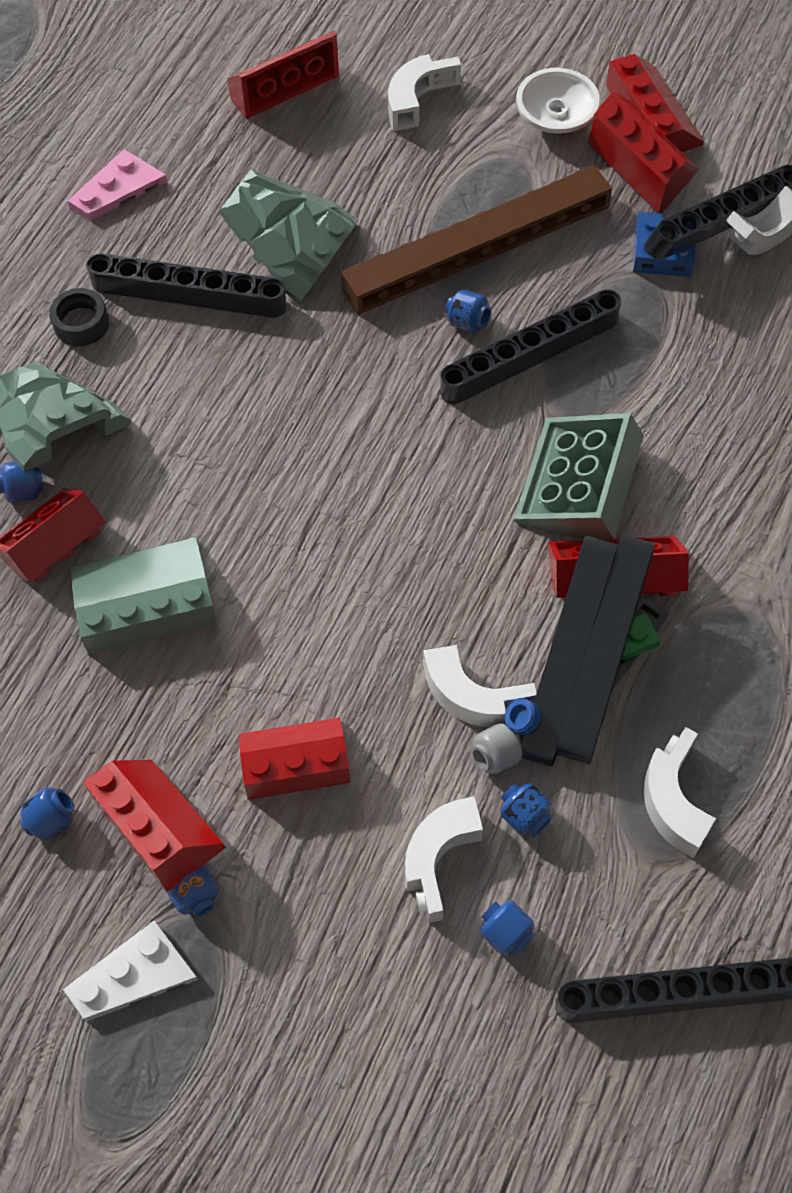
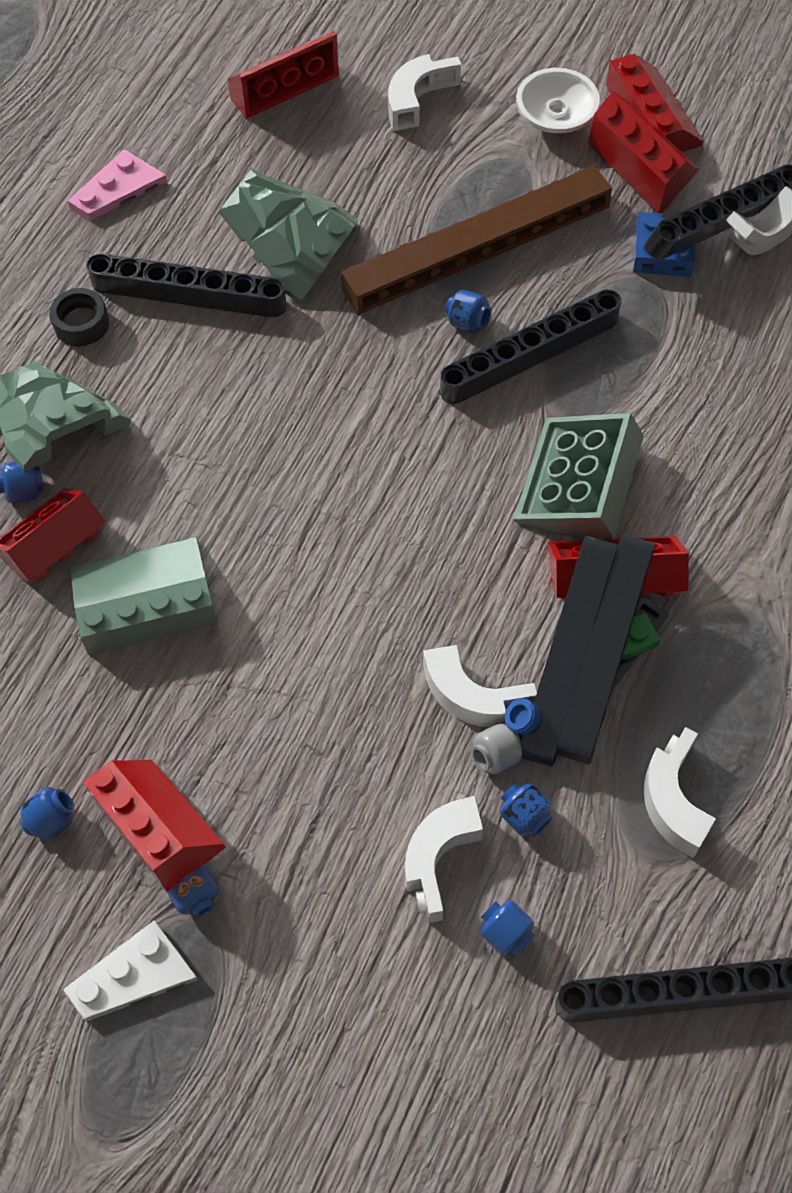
(293, 758): red slope -> none

